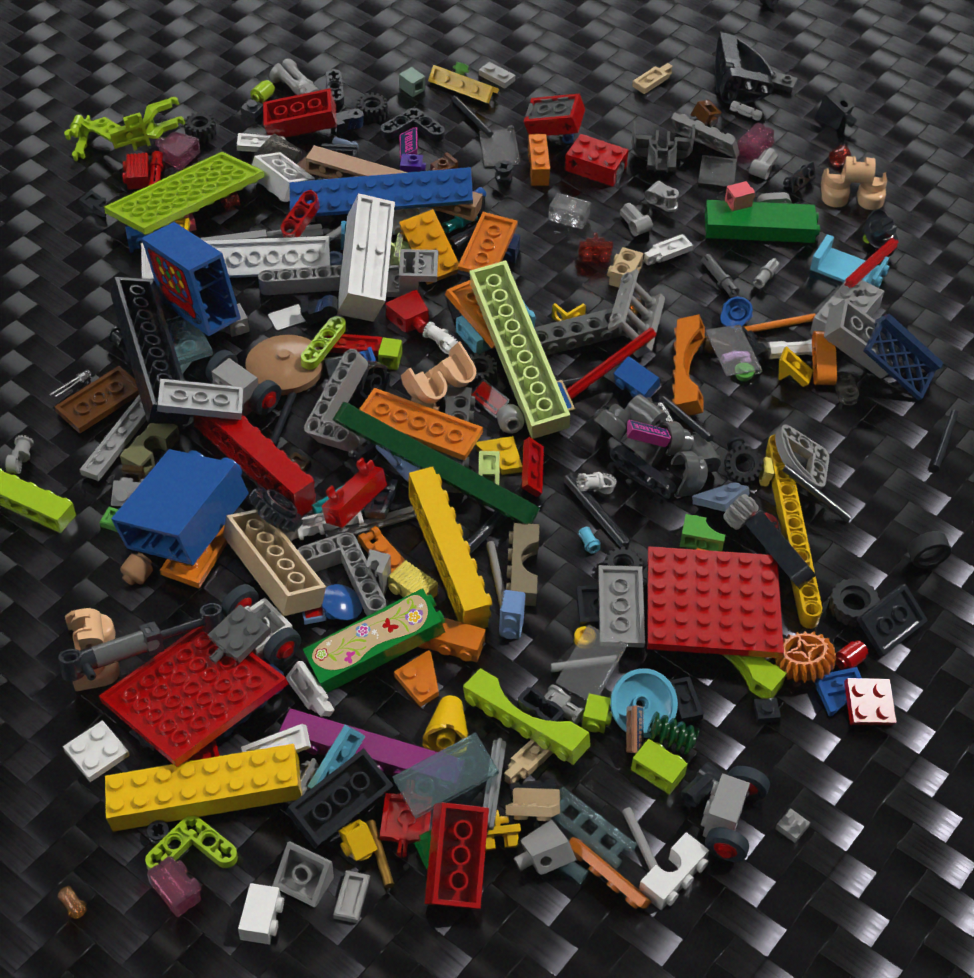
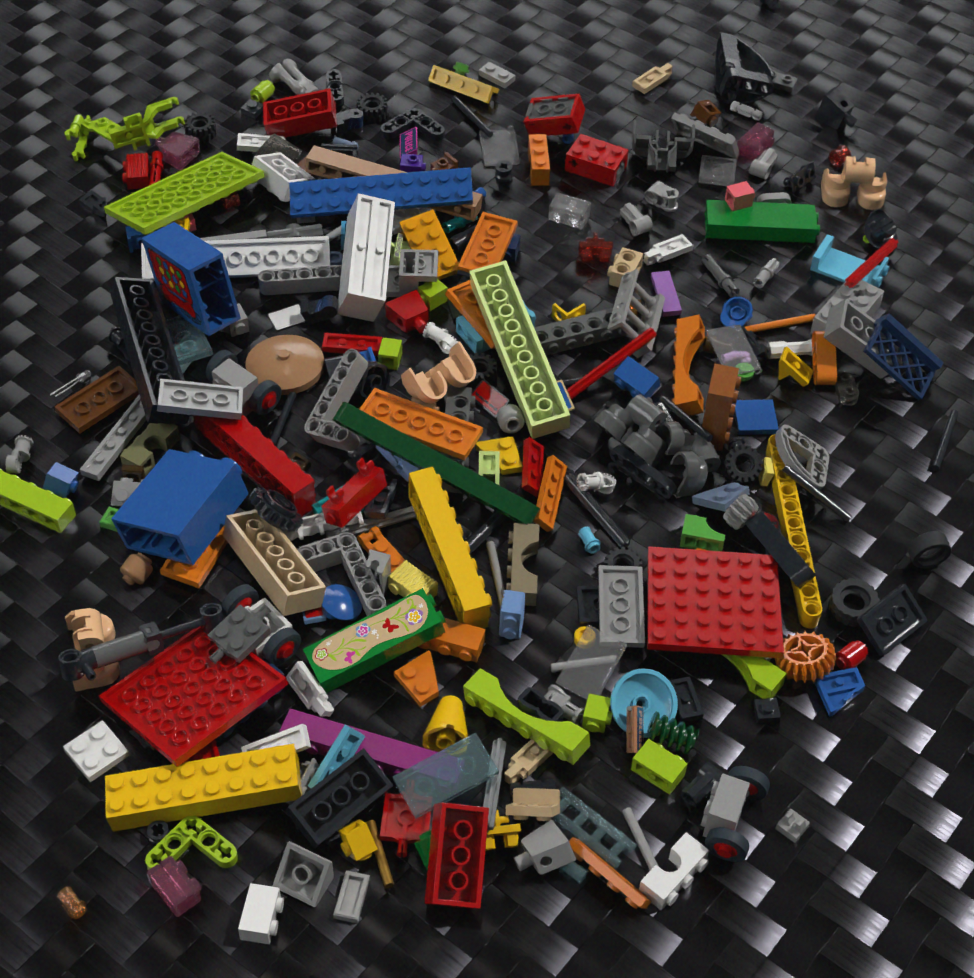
(61, 480): none -> blue brick
(300, 208): red beam -> none
(326, 343): lime beam -> none
(412, 81): sand green brick -> none
(433, 294): none -> lime brick
(550, 493): none -> orange plate
(647, 433): dark pink slope -> none
(663, 284): none -> medium lavender tile
(719, 406): none -> dark orange brick
(755, 417): none -> blue tile
(869, 701): plate -> none

